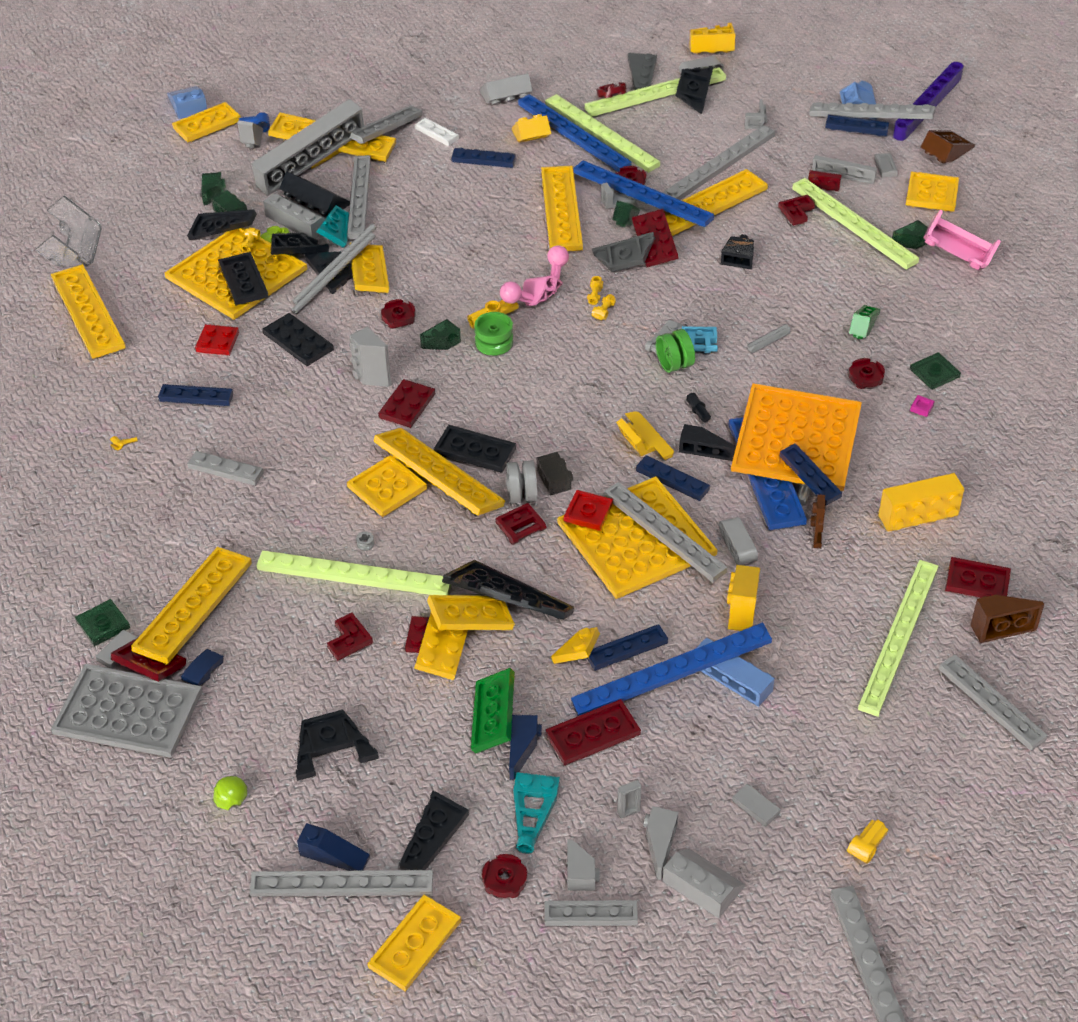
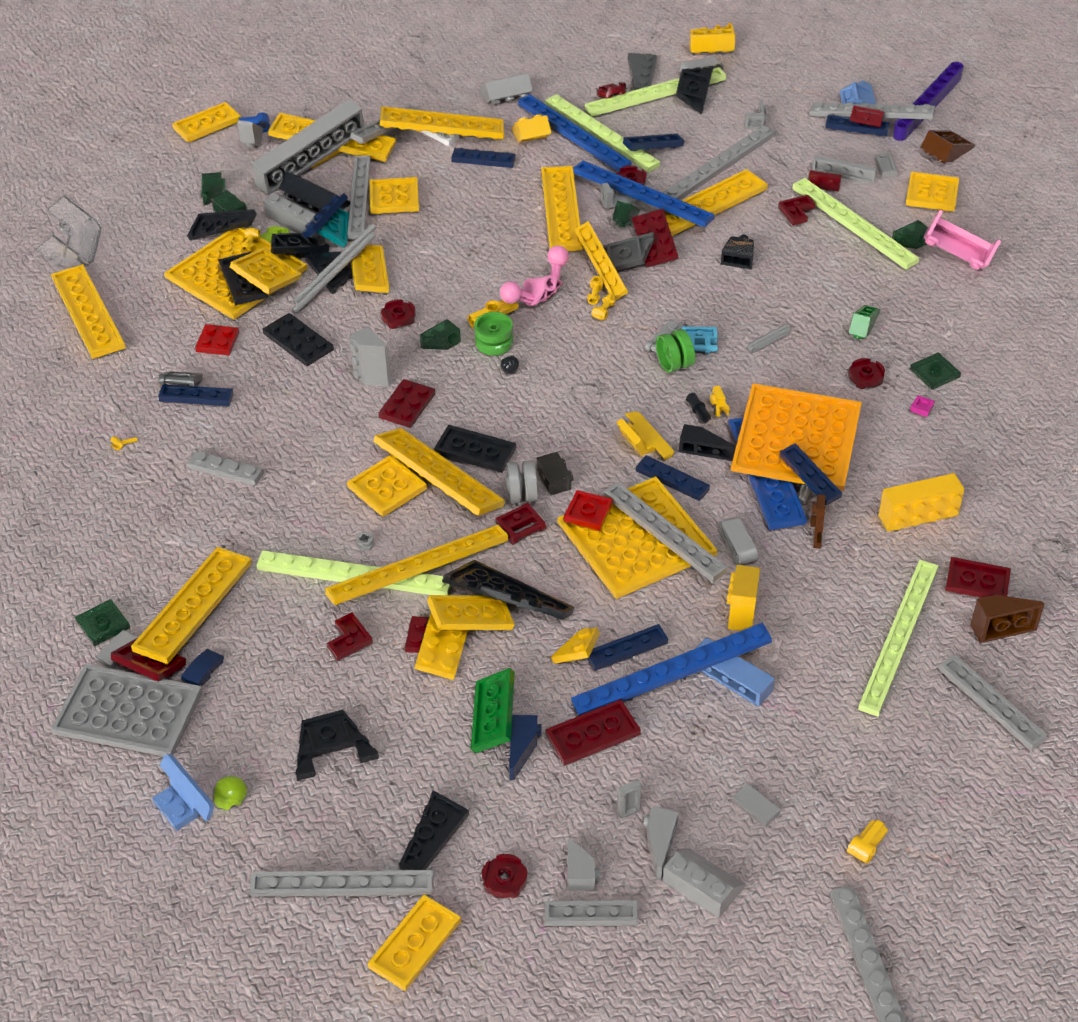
(180, 378): none -> dark grey plate
(184, 798): none -> medium blue plate
(187, 101): medium blue slope -> none
(265, 270): none -> yellow plate
(322, 217): none -> dark blue plate
(330, 849): dark blue slope -> none
(394, 195): none -> yellow plate
(415, 564): none -> yellow plate
(441, 122): none -> yellow plate
(509, 364): none -> black piece
(539, 787): teal plate -> none
(601, 260): none -> yellow plate
(653, 141): none -> dark blue plate
(718, 400): none -> yellow plate
(867, 116): none -> dark red plate

